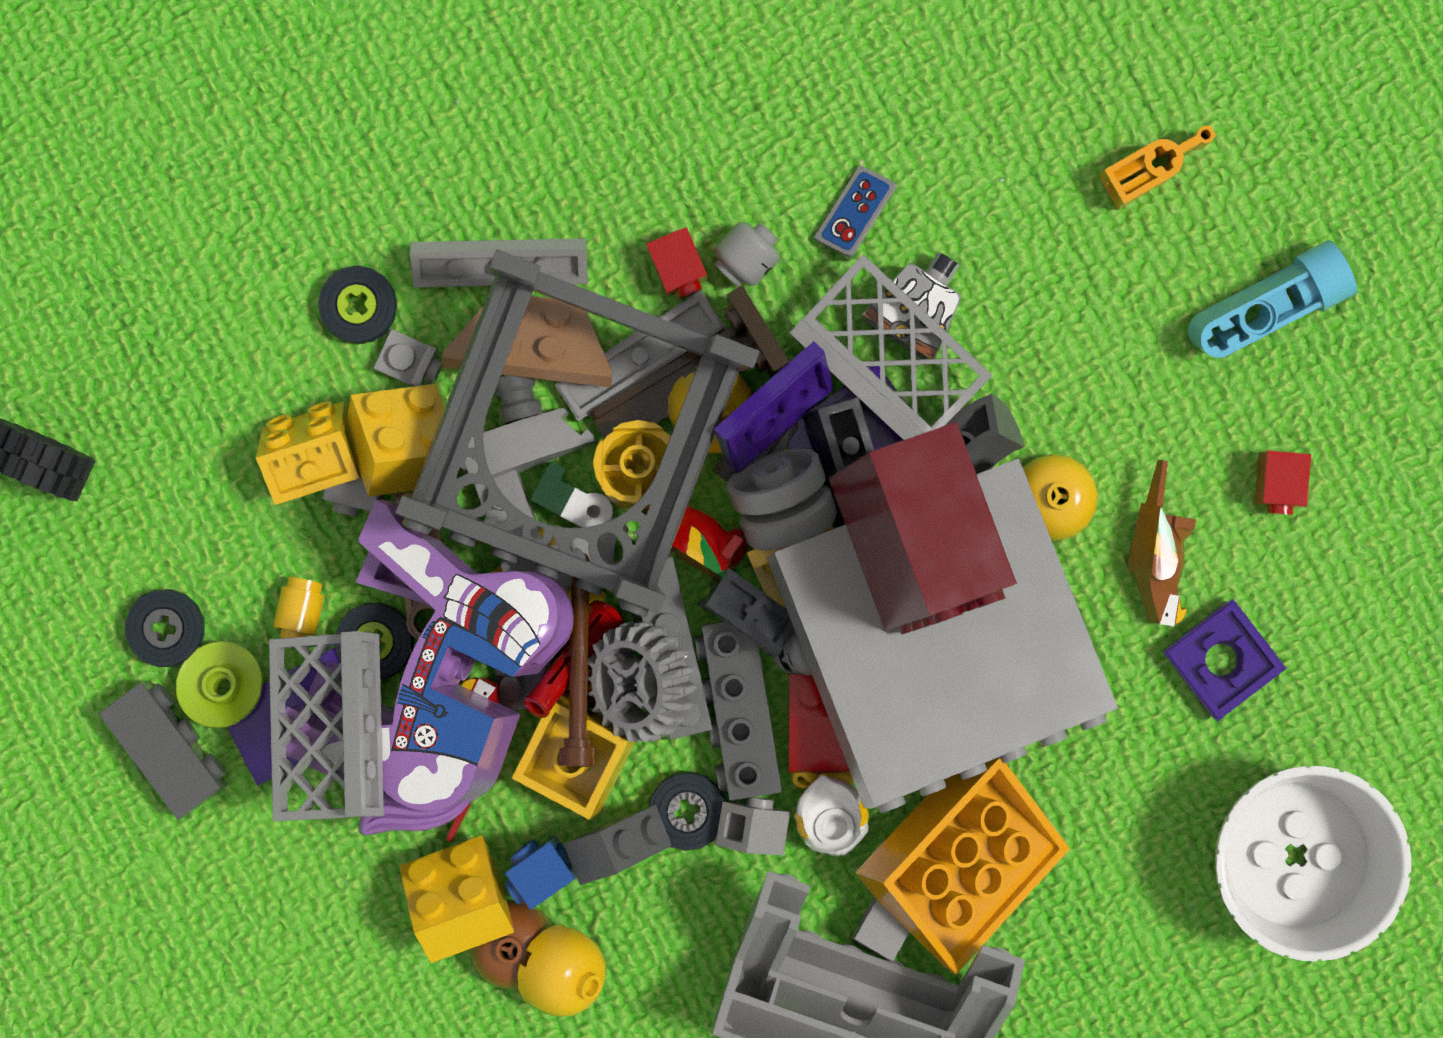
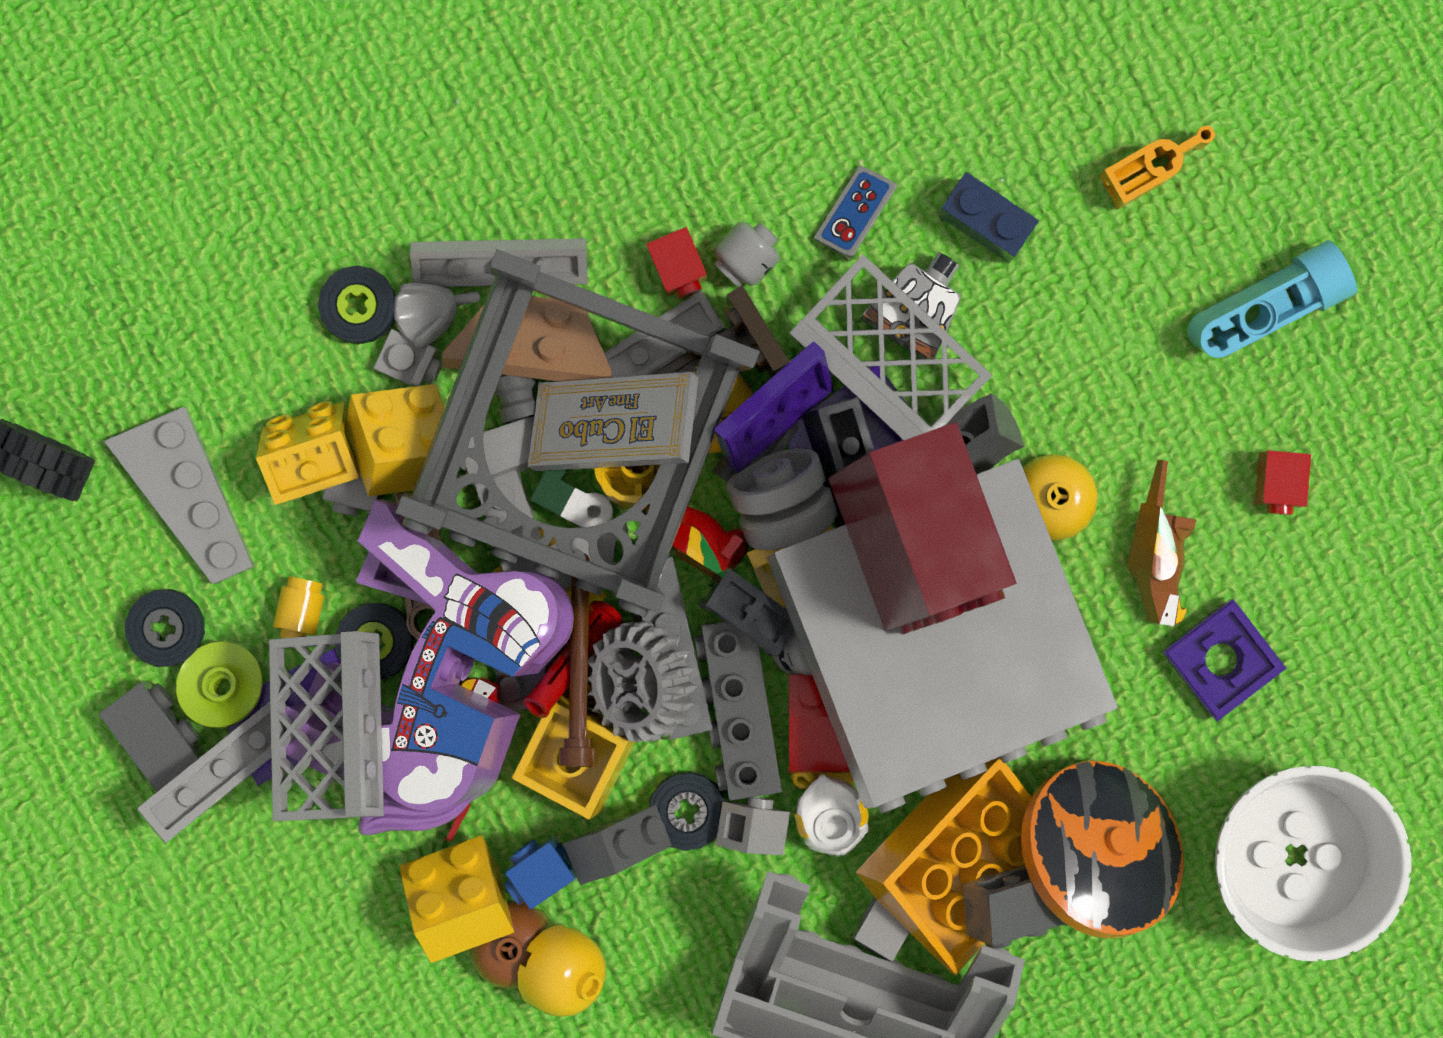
(180, 483): none -> light grey wing
(210, 777): none -> light grey plate
(427, 311): none -> light grey piece
(613, 422): none -> light grey tile
(988, 217): none -> dark blue brick
(1006, 909): none -> dark grey brick
(1102, 849): none -> dish

